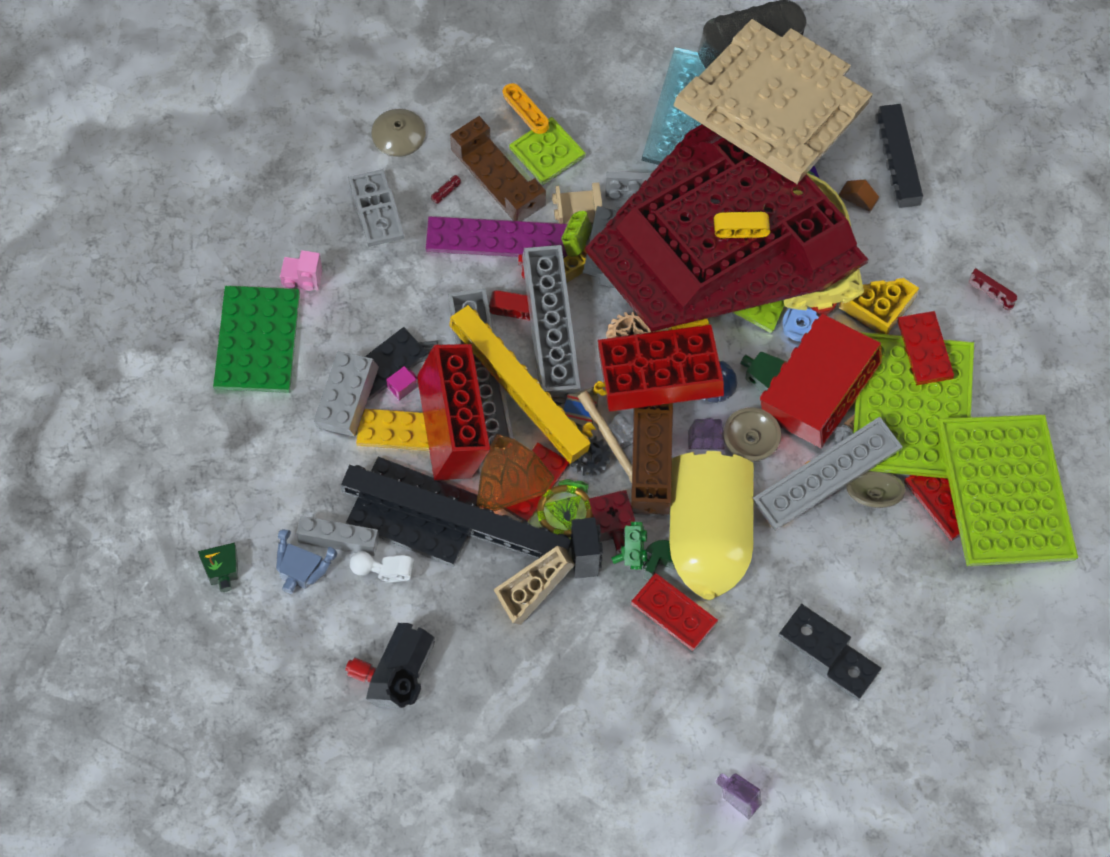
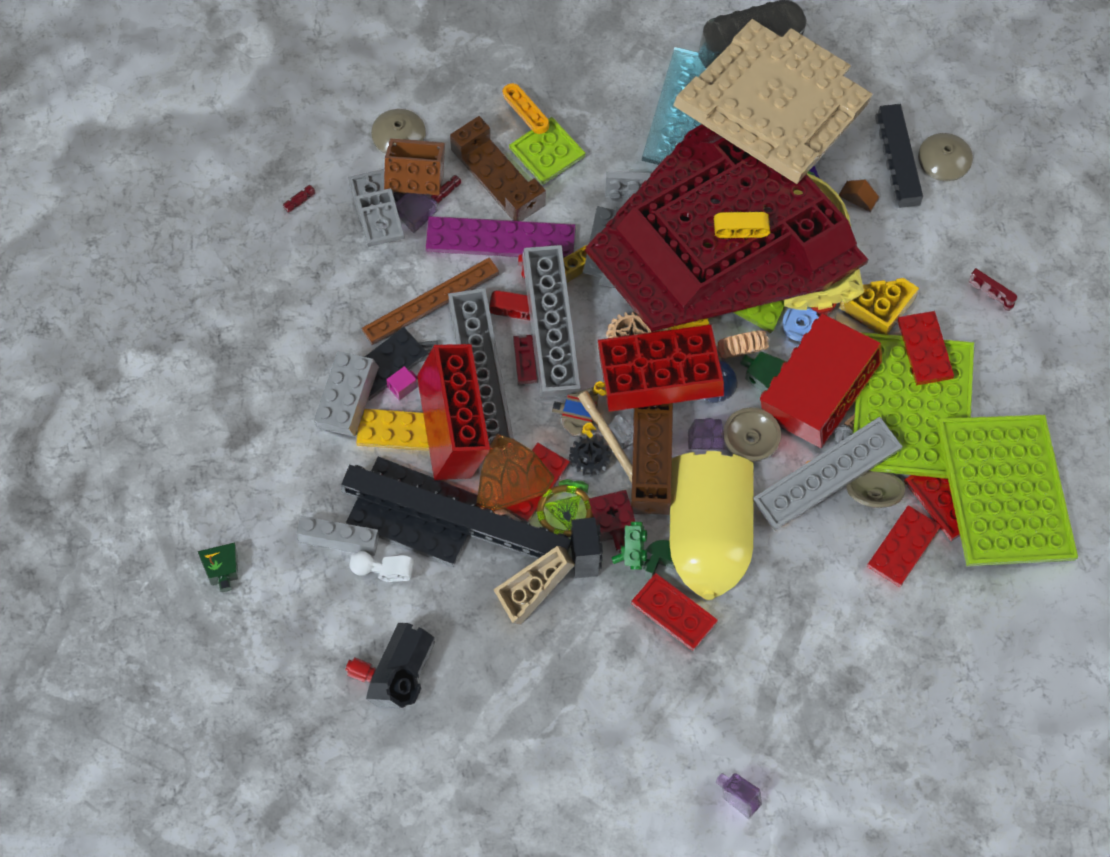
(256, 339): green plate -> none
(298, 565): sand blue torso -> none
(299, 198): none -> dark red axle
(302, 272): bright pink brick -> none
(414, 166): none -> dark orange container
(414, 209): none -> clear purple torso
(429, 301): none -> dark orange plate
(520, 384): yellow brick -> none
(525, 360): none -> dark red plate
(572, 202): tan panel -> none
(576, 233): lime beam -> none
(743, 344): none -> light nougat gear
(830, 652): black bracket -> none
(903, 546): none -> red plate
(944, 164): none -> dark tan dish

